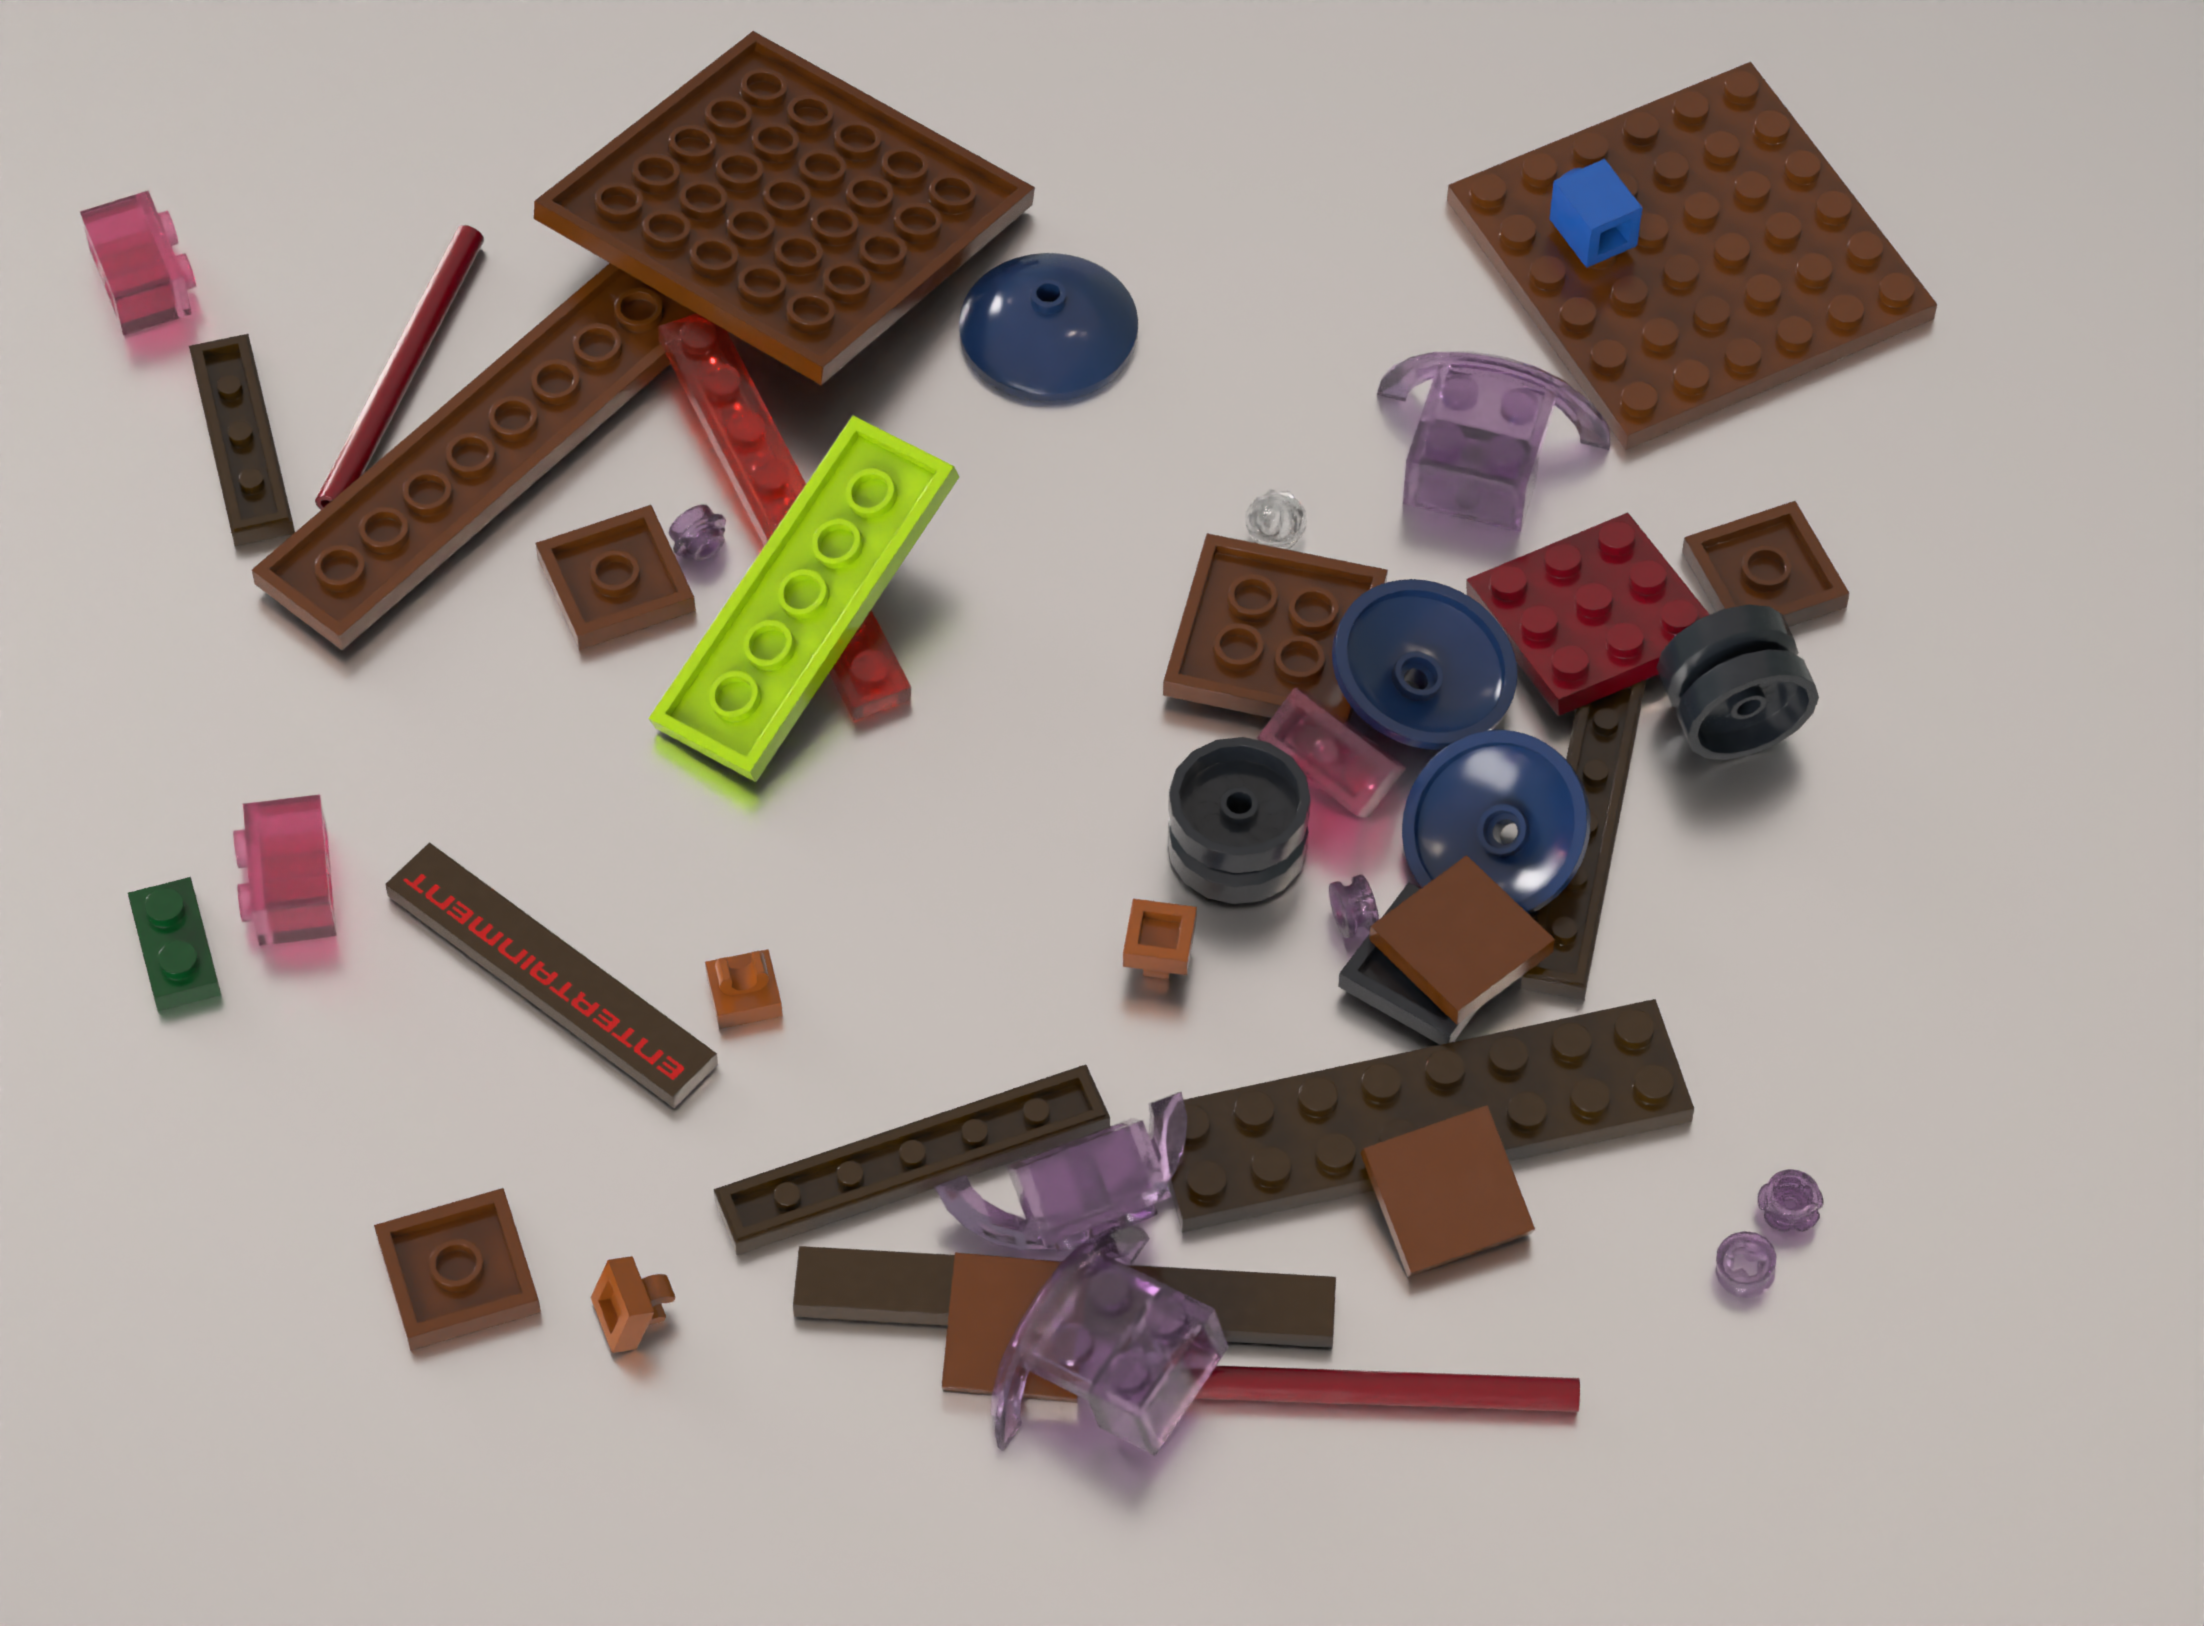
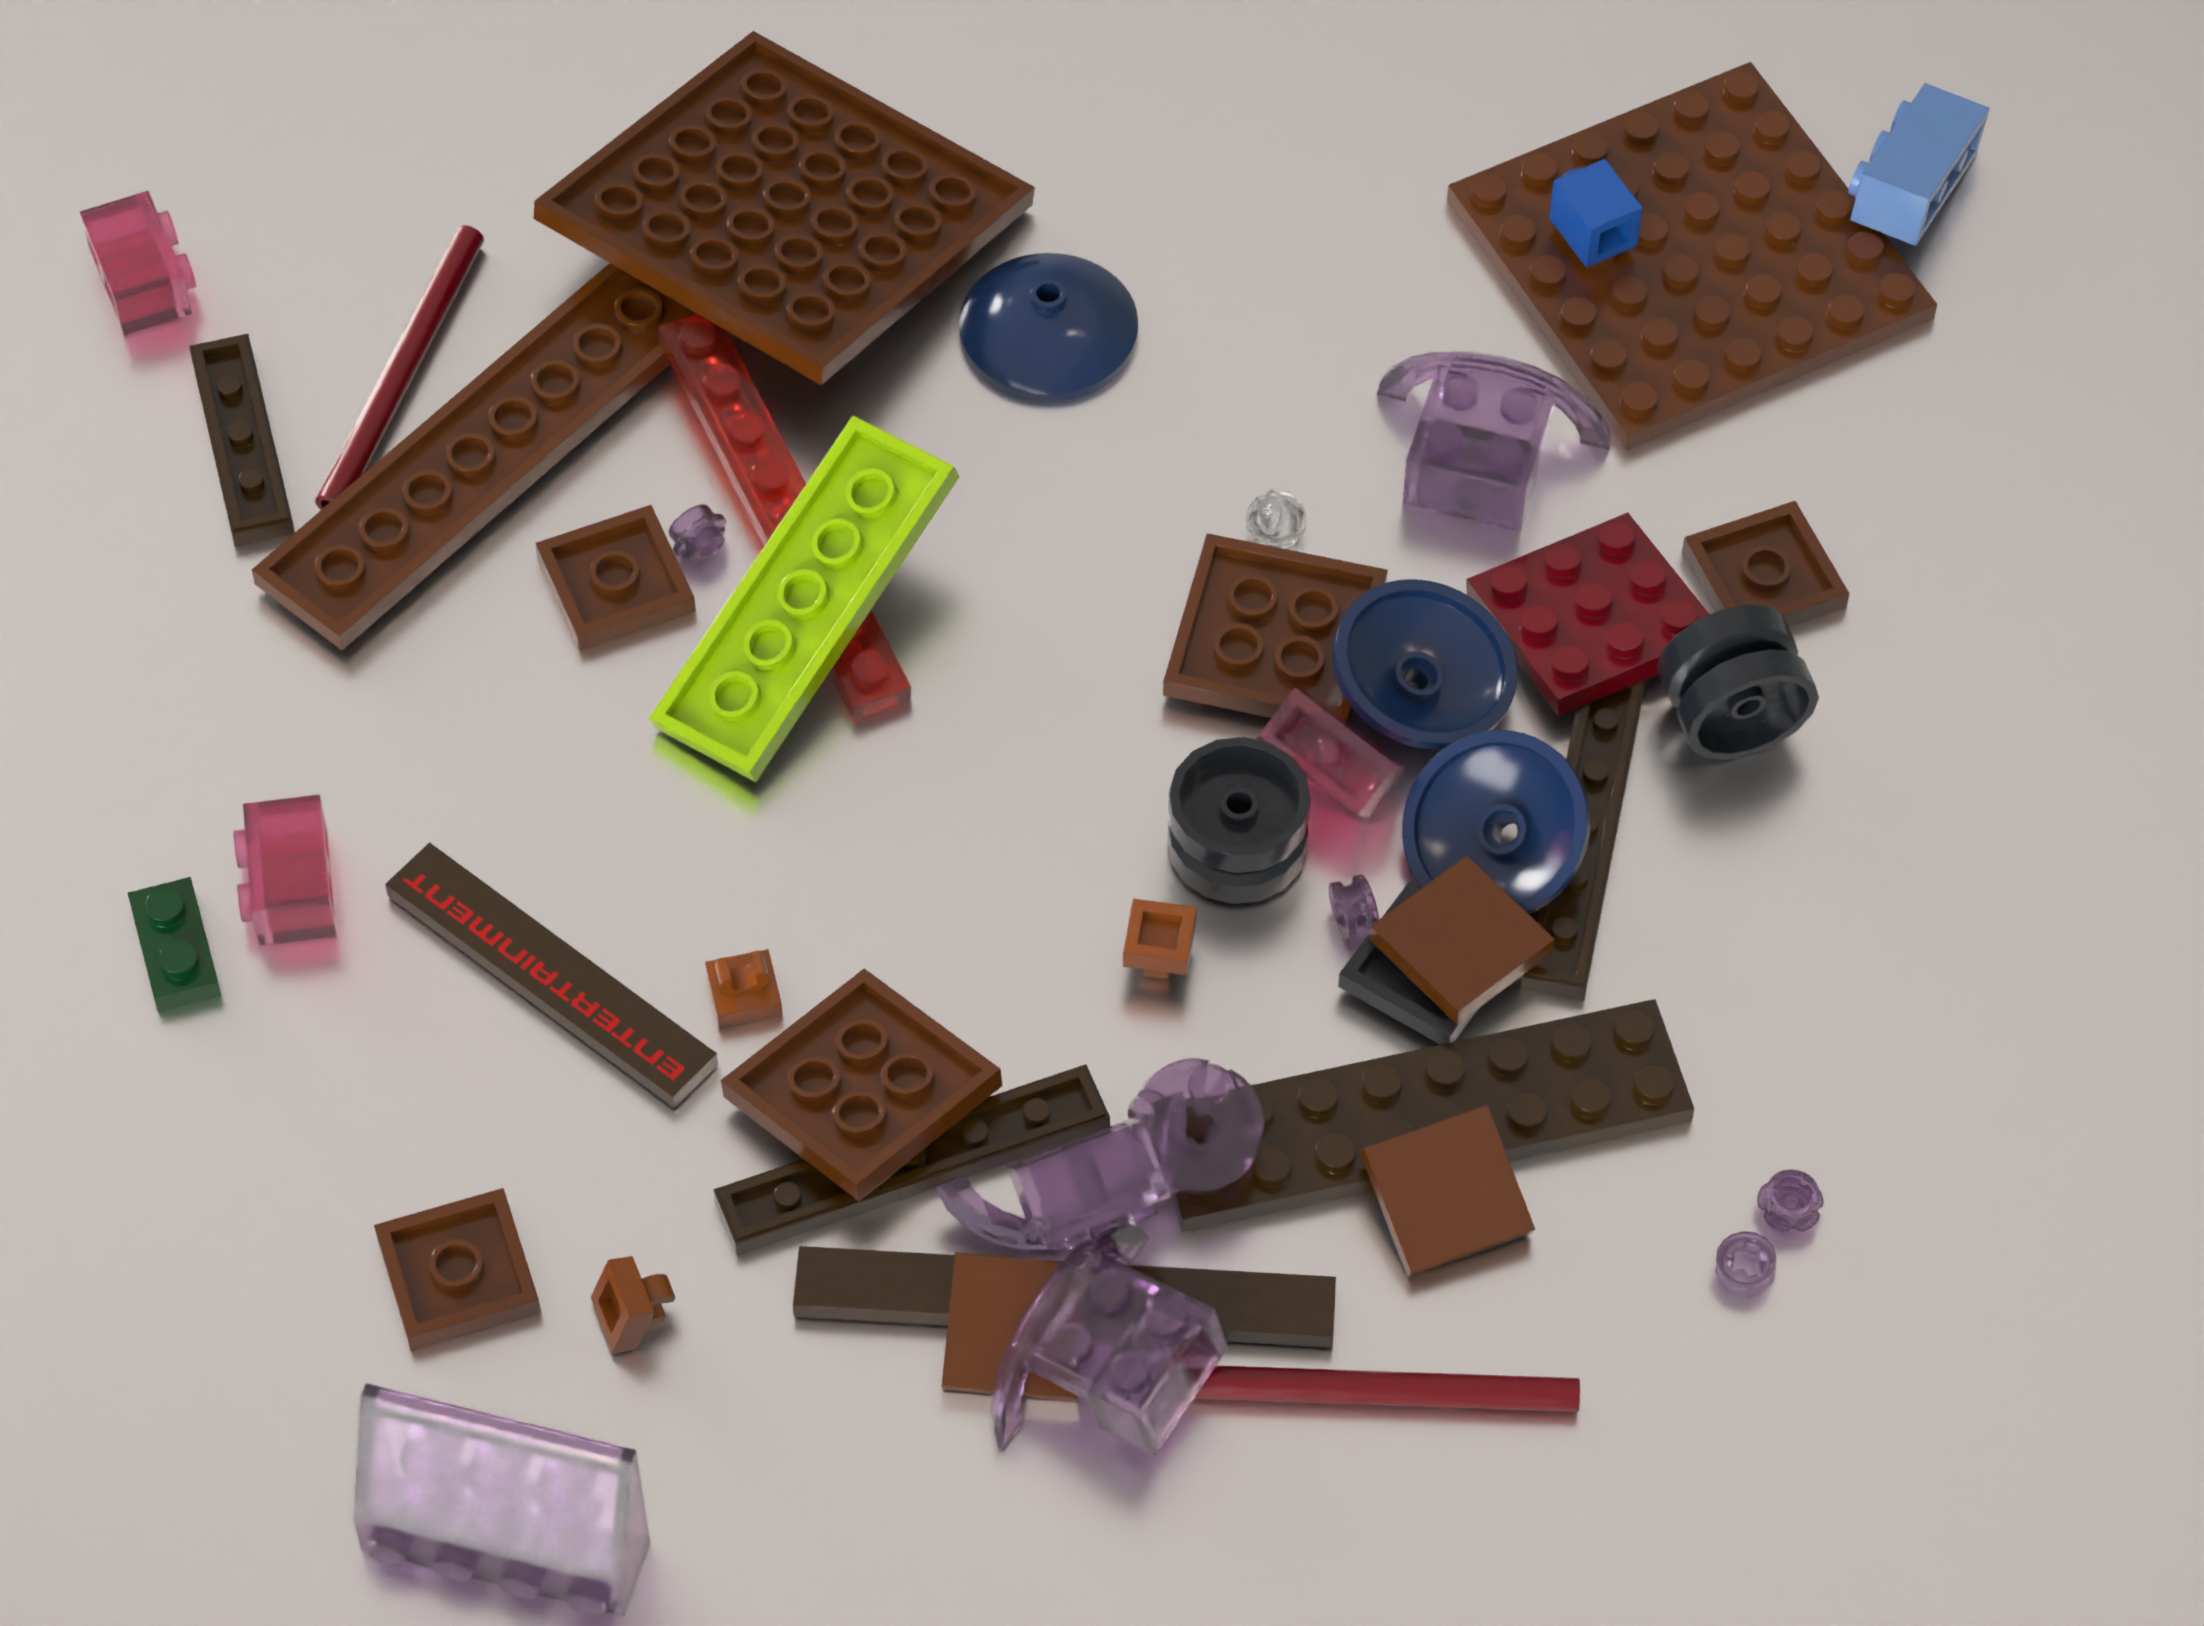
(499, 1501): none -> clear purple slope
(861, 1084): none -> reddish brown plate
(1207, 1091): none -> clear purple plate
(1917, 163): none -> medium blue brick

